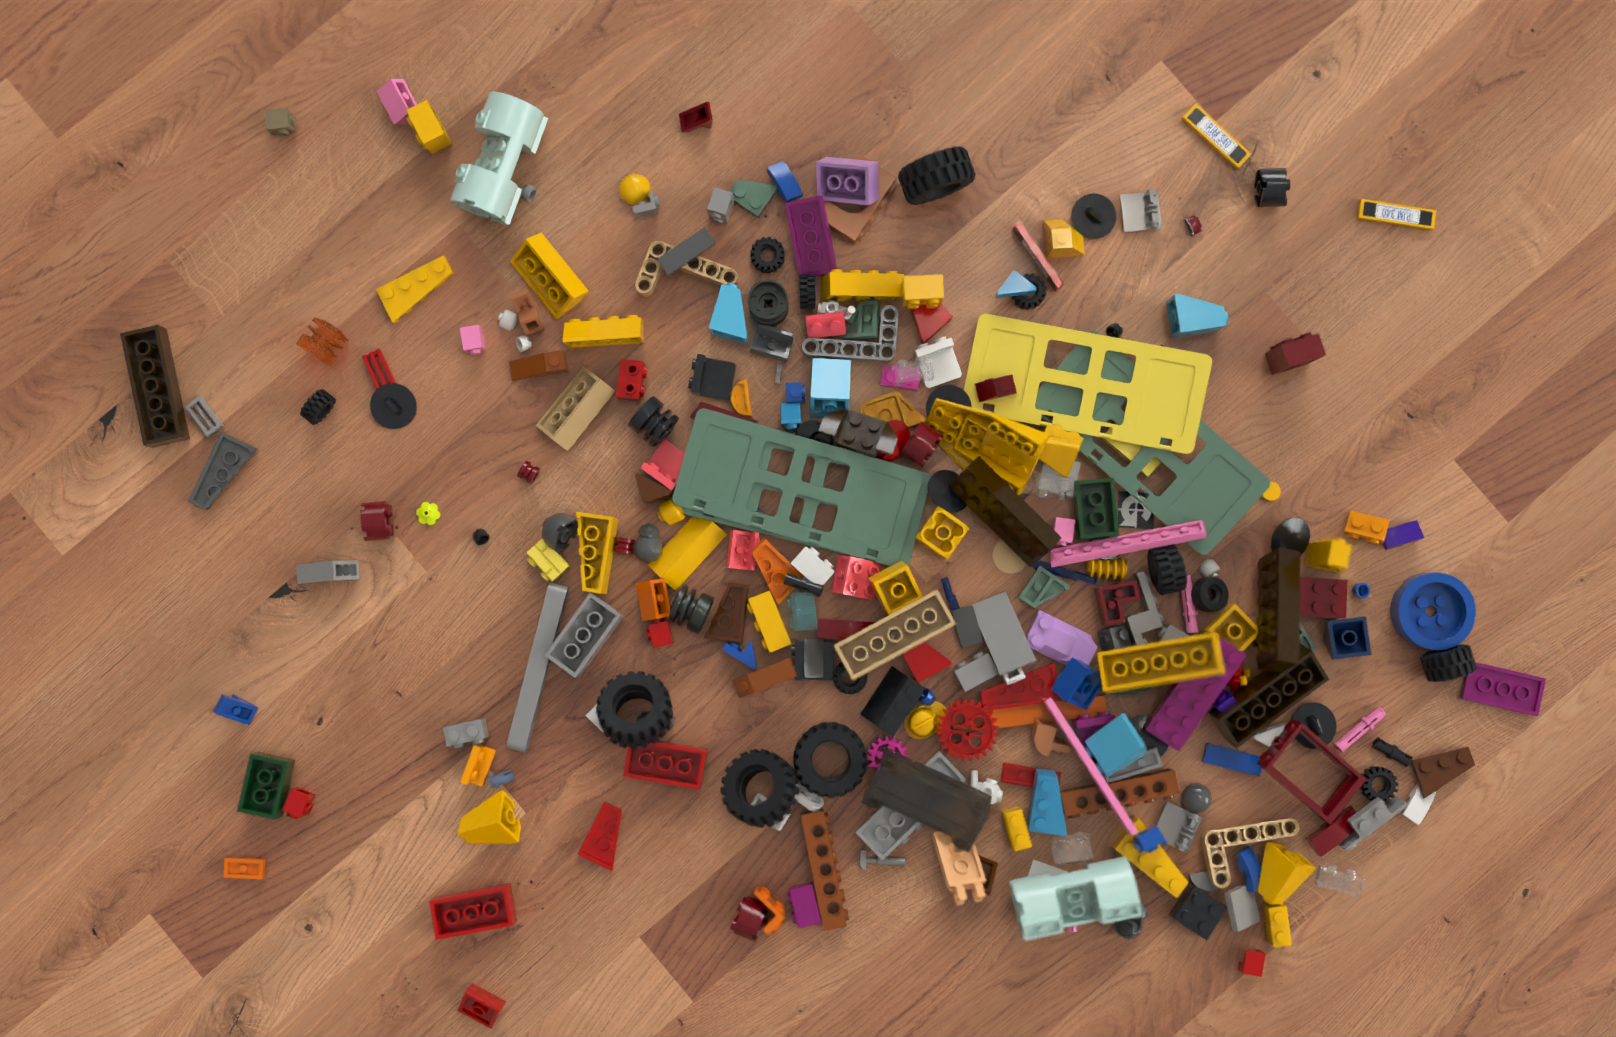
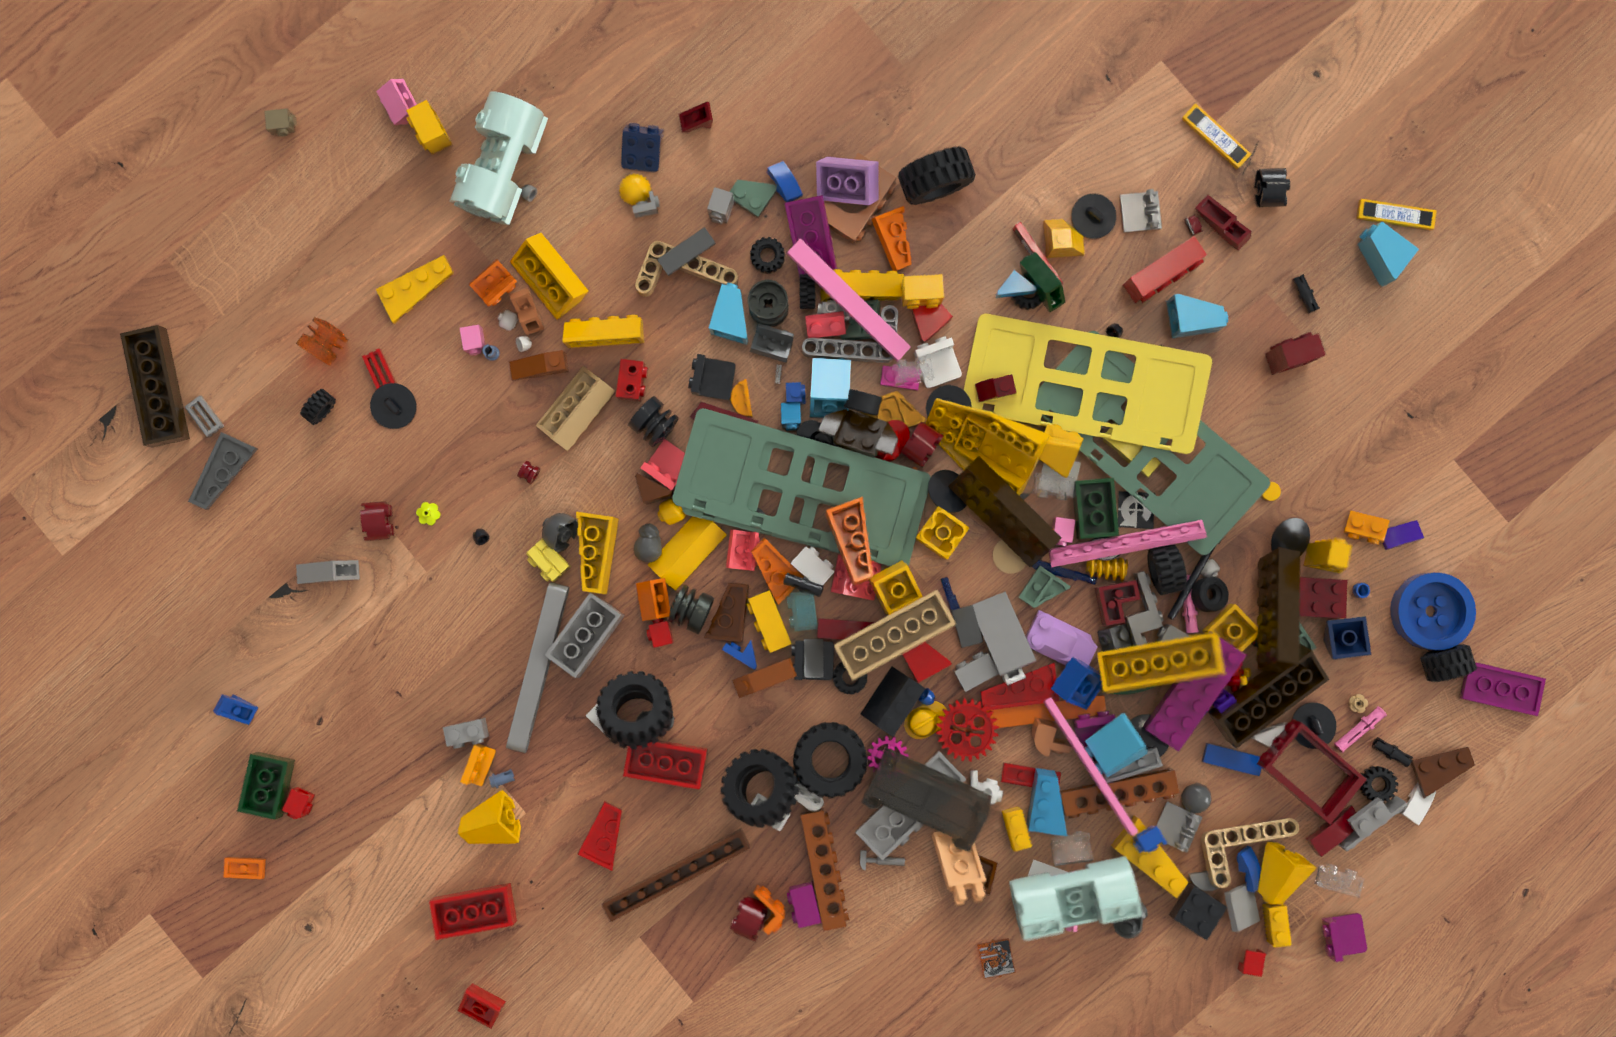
(493, 283): none -> orange bracket
(495, 352): none -> sand blue pin
(623, 545): dark red wheel -> none
(641, 147): none -> dark blue bracket
(675, 875): none -> reddish brown brick
(848, 299): none -> bright pink tile
(851, 537): none -> orange wedge
(863, 402): none -> black tyre
(892, 236): none -> orange wing
(996, 958): none -> piece
(1047, 284): none -> dark green slope
(1167, 268): none -> brick
(1190, 583): none -> black bar
(1223, 222): none -> dark red slope
(1306, 293): none -> black pin
(1344, 936): none -> magenta bracket
(1353, 703): none -> tan plate
(1385, 252): none -> medium azure slope

